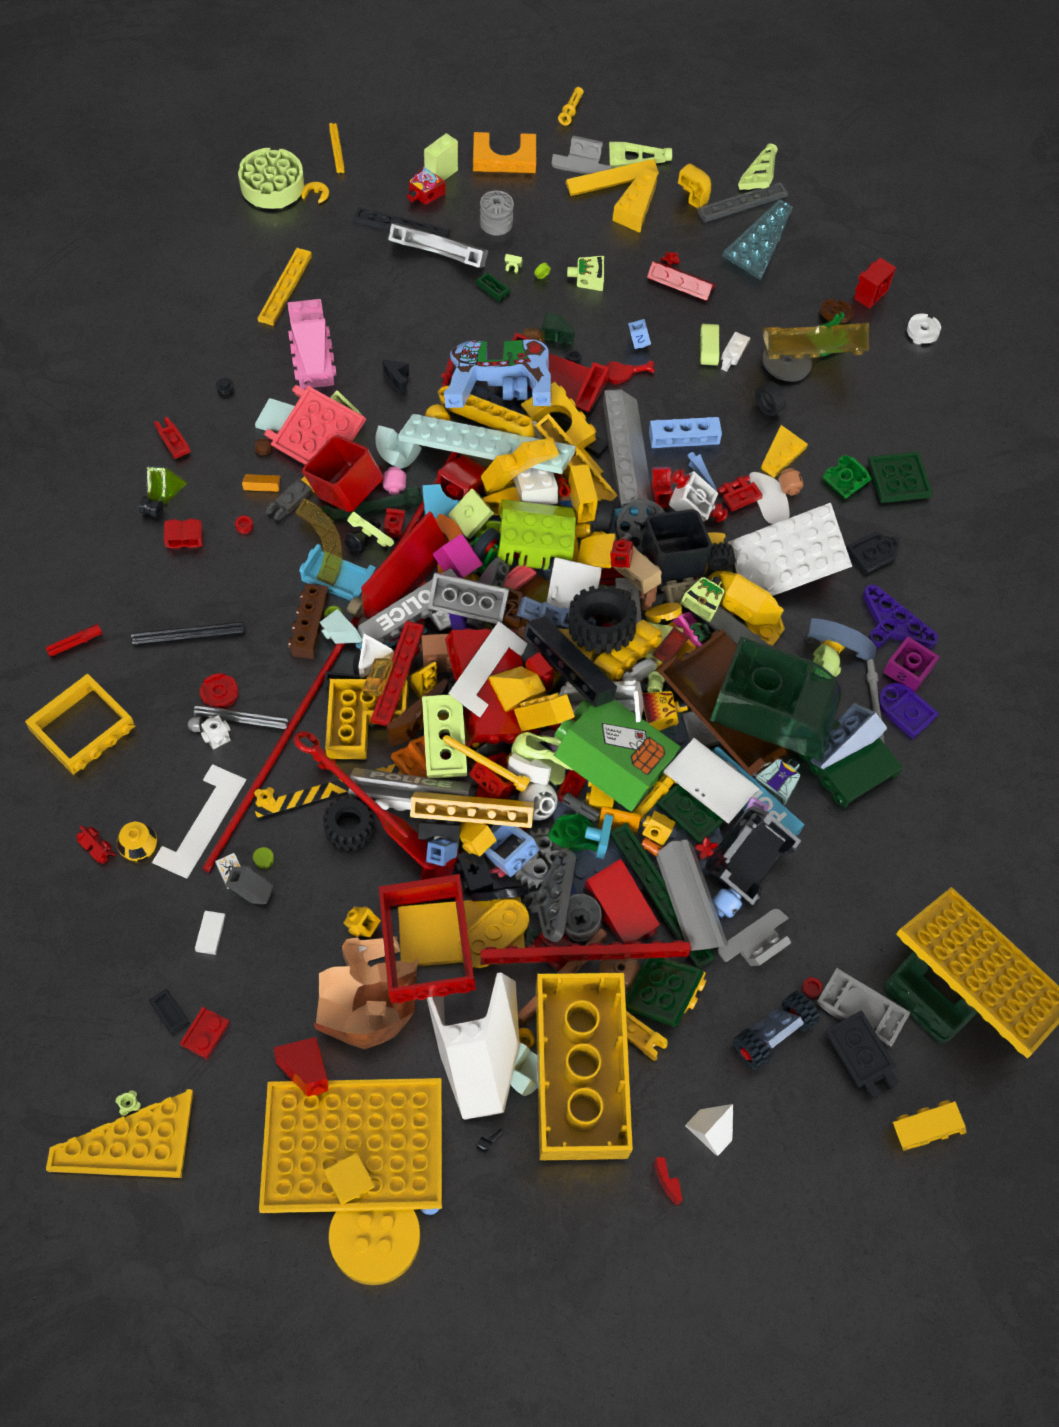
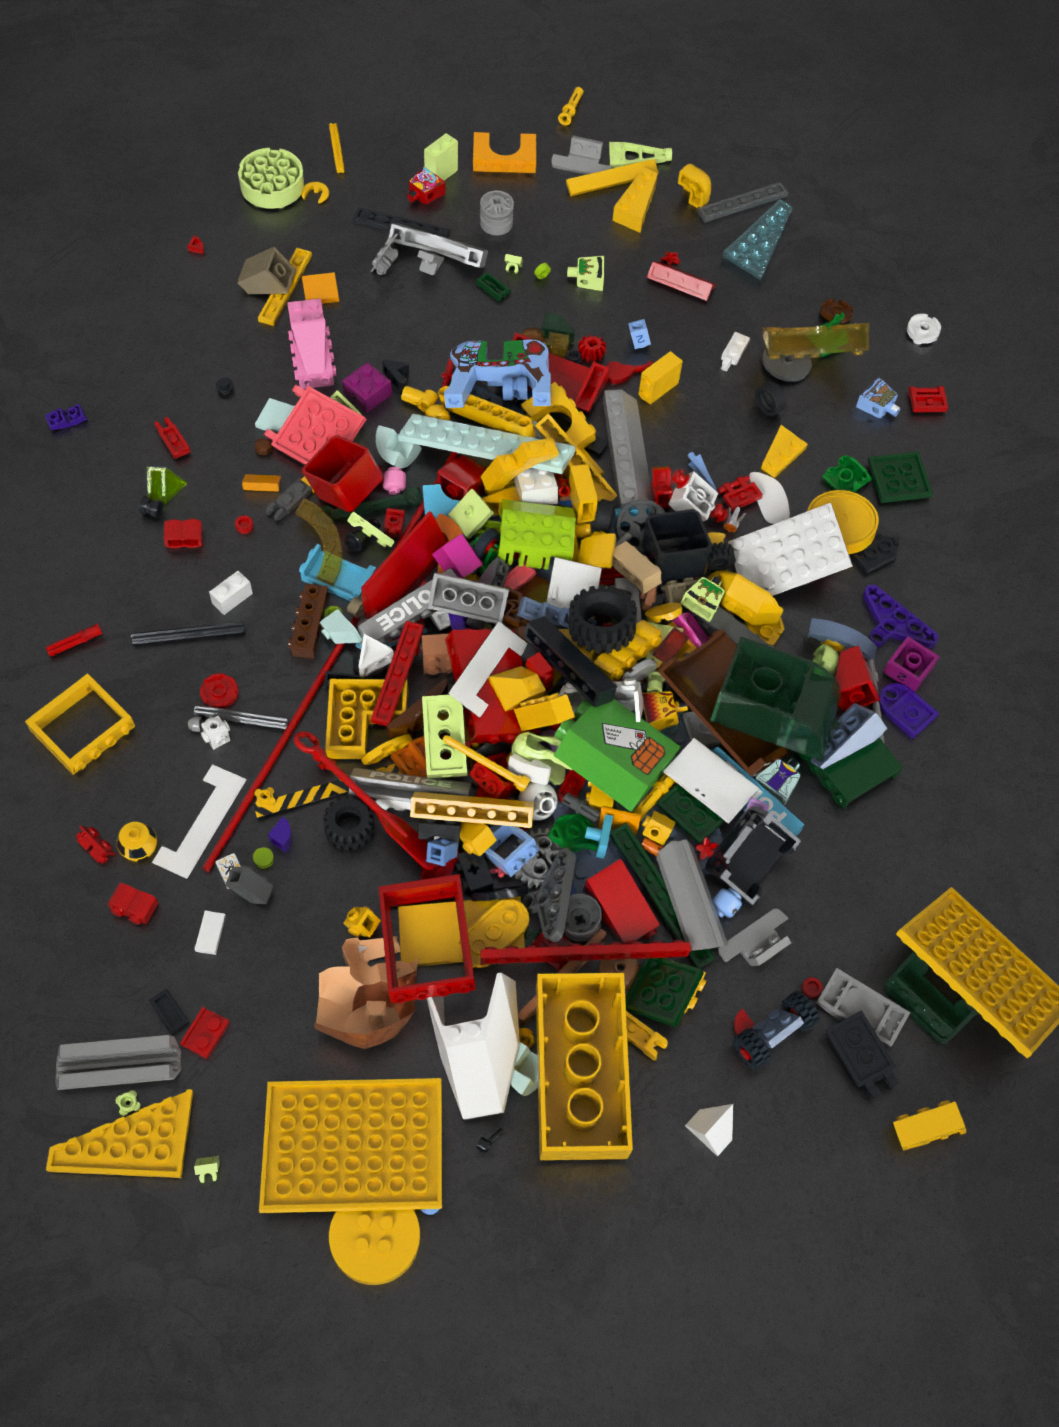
(62, 419): none -> dark purple slope
(117, 1062): none -> light grey piece
(132, 903): none -> red brick
(196, 245): none -> red tile
(207, 1165): none -> yellowish green tile
(231, 592): none -> white brick
(266, 273): none -> dark tan slope
(281, 835): none -> dark purple brick
(303, 1065): red slope -> none
(321, 287): none -> light orange tile
(349, 1178): yellow piece -> none
(367, 387): none -> magenta brick
(377, 676): clear yellow tile -> none
(385, 257): none -> light grey hinge
(386, 749): none -> yellow tile
(419, 398): none -> yellow piece
(423, 679): yellow slope -> none
(430, 262): none -> light grey slope
(557, 344): none -> clear yellow brick
(592, 348): none -> red gear
(621, 548): red brick -> none
(660, 377): none -> yellow brick
(670, 1186): red slope -> none
(685, 432): light blue brick -> none
(697, 626): dark green tile -> none
(709, 344): yellowish green beam -> none
(732, 522): none -> flat silver piece
(742, 1022): none -> red tile
(760, 180): yellowish green plate -> none
(791, 481): nougat head -> none
(854, 515): none -> yellow brick
(855, 679): none -> red slope
(874, 282): red brick -> none
(878, 399): none -> torso
(928, 399): none -> red plate

